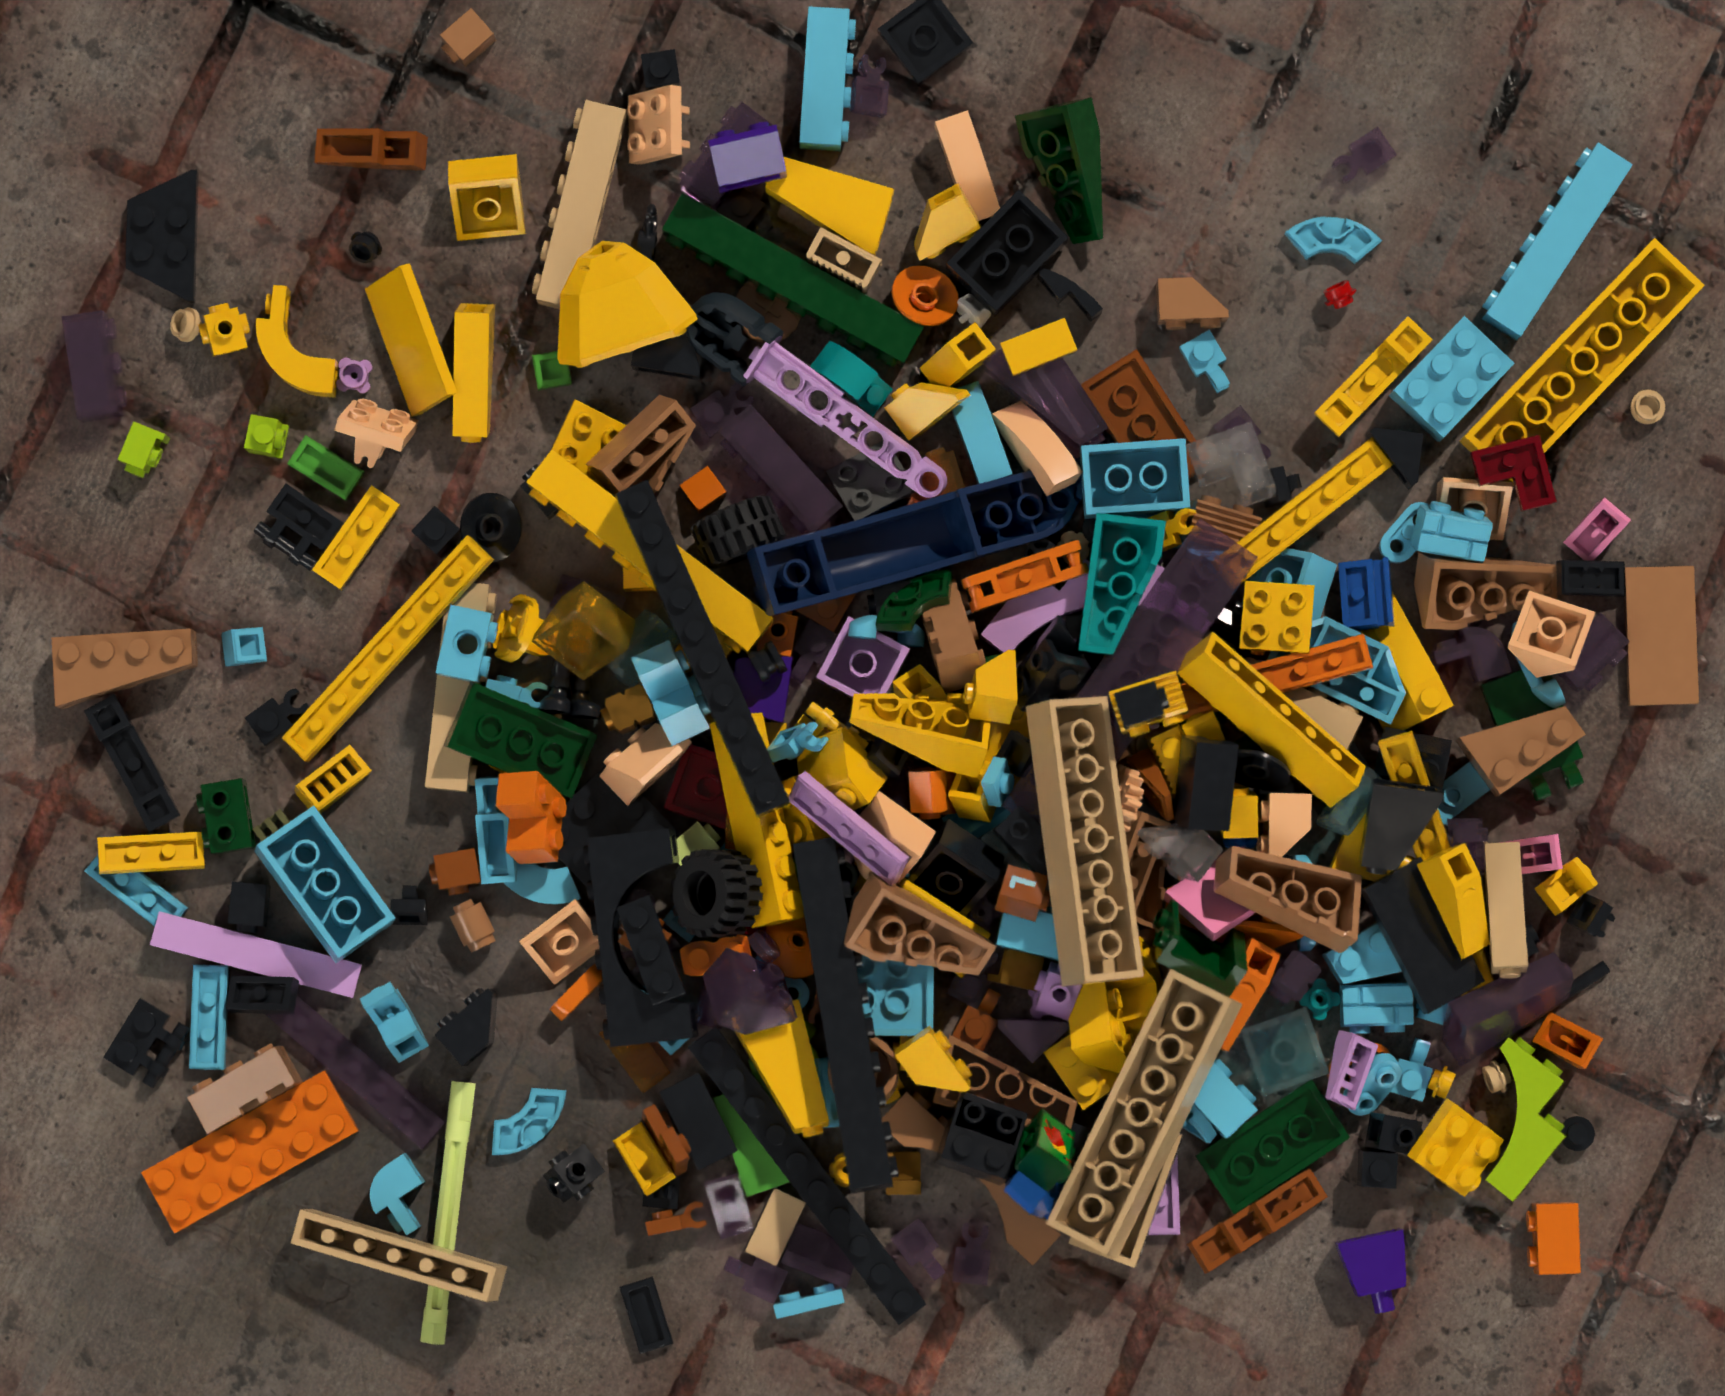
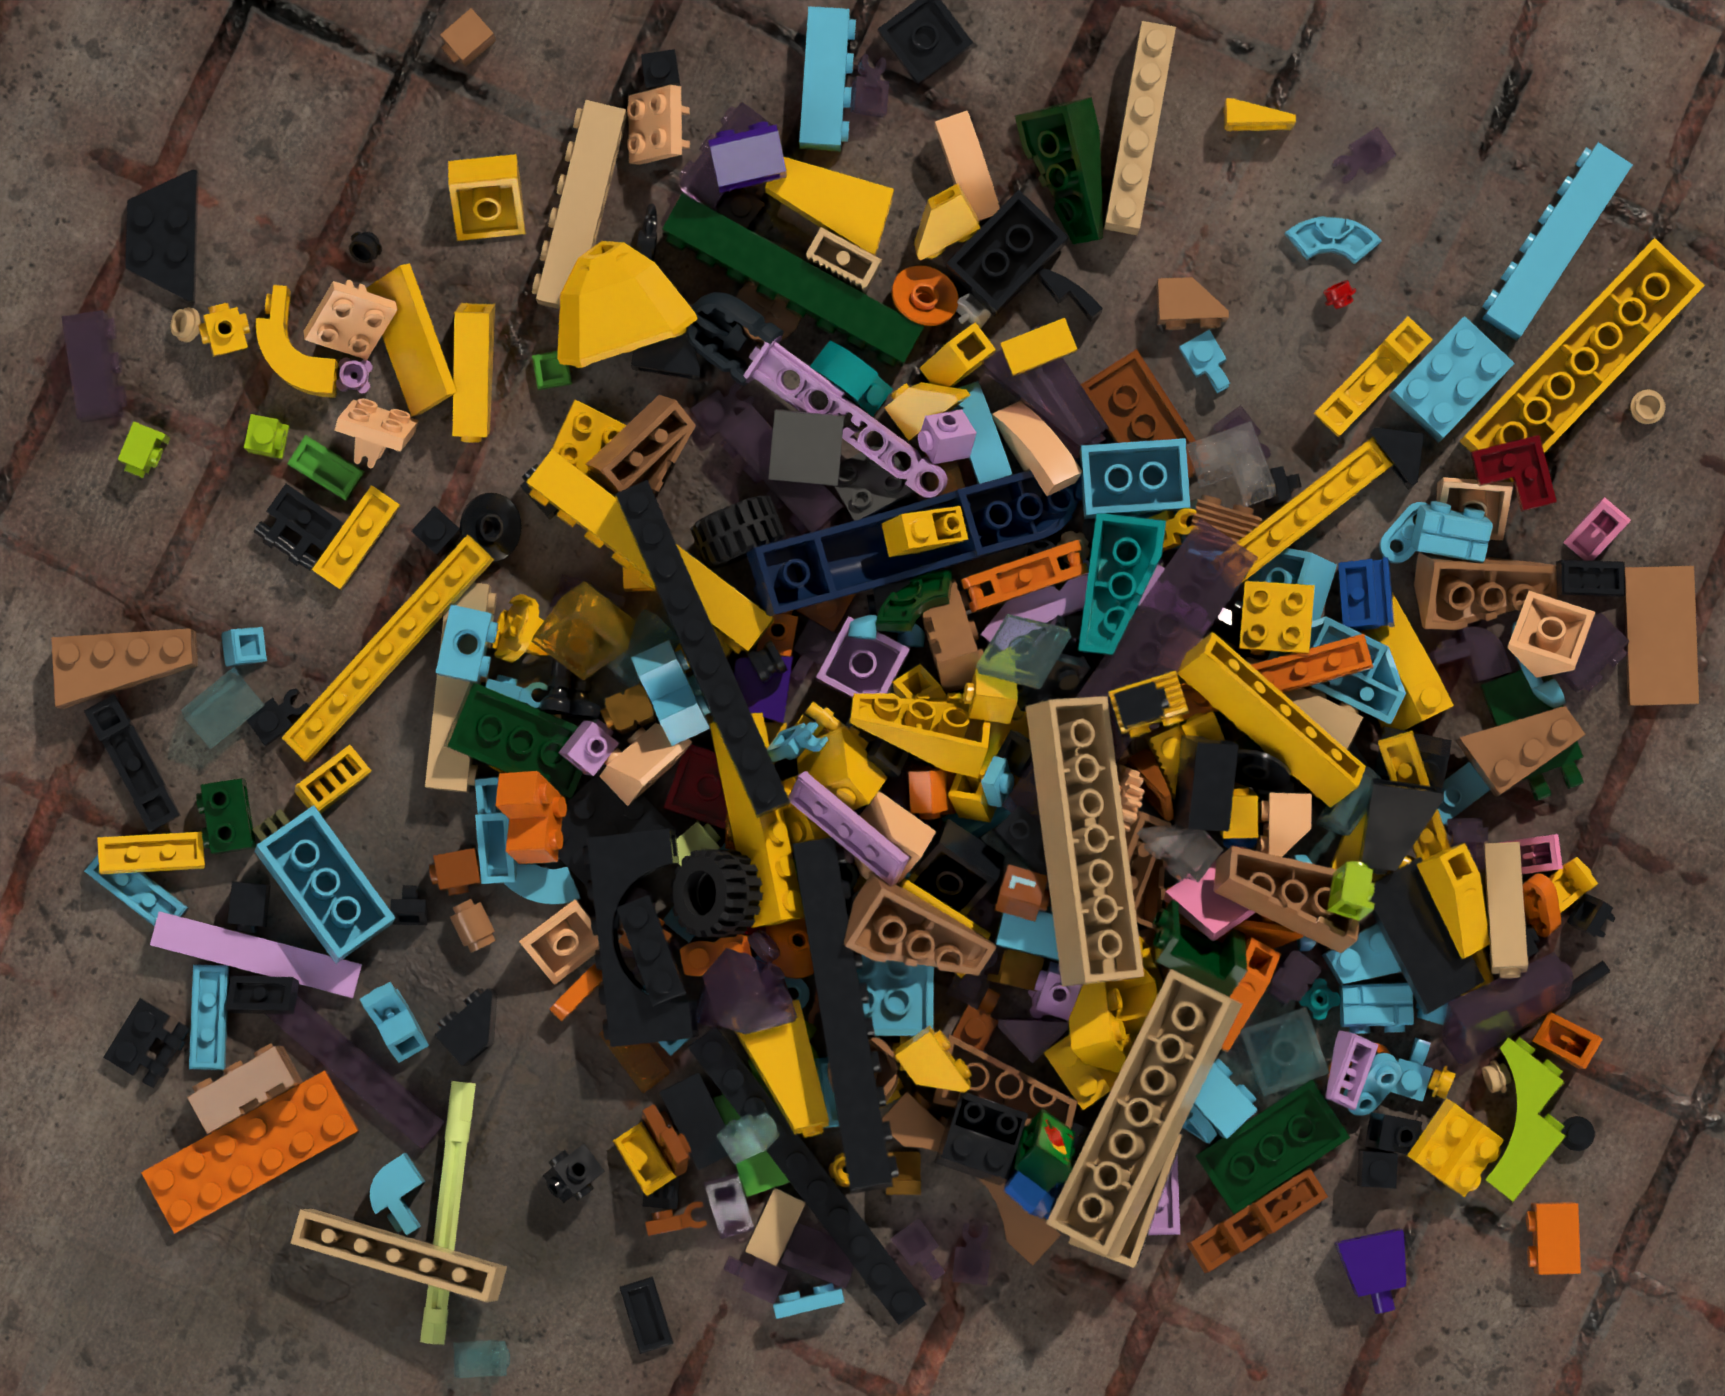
(222, 707): none -> clear light blue panel
(350, 319): none -> light nougat plate
(371, 148): dark orange slope -> none
(481, 1358): none -> clear light blue bracket
(530, 1123): medium azure tile -> none
(589, 747): none -> lavender brick
(703, 489): orange slope -> none
(748, 1136): none -> clear light blue brick
(806, 447): none -> dark grey tile
(924, 531): none -> yellow slope
(947, 436): none -> lavender brick
(1023, 651): none -> clear light blue tile
(1139, 128): none -> tan brick
(1252, 117): none -> yellow slope
(1352, 891): none -> lime brick
(1541, 905): none -> orange beam

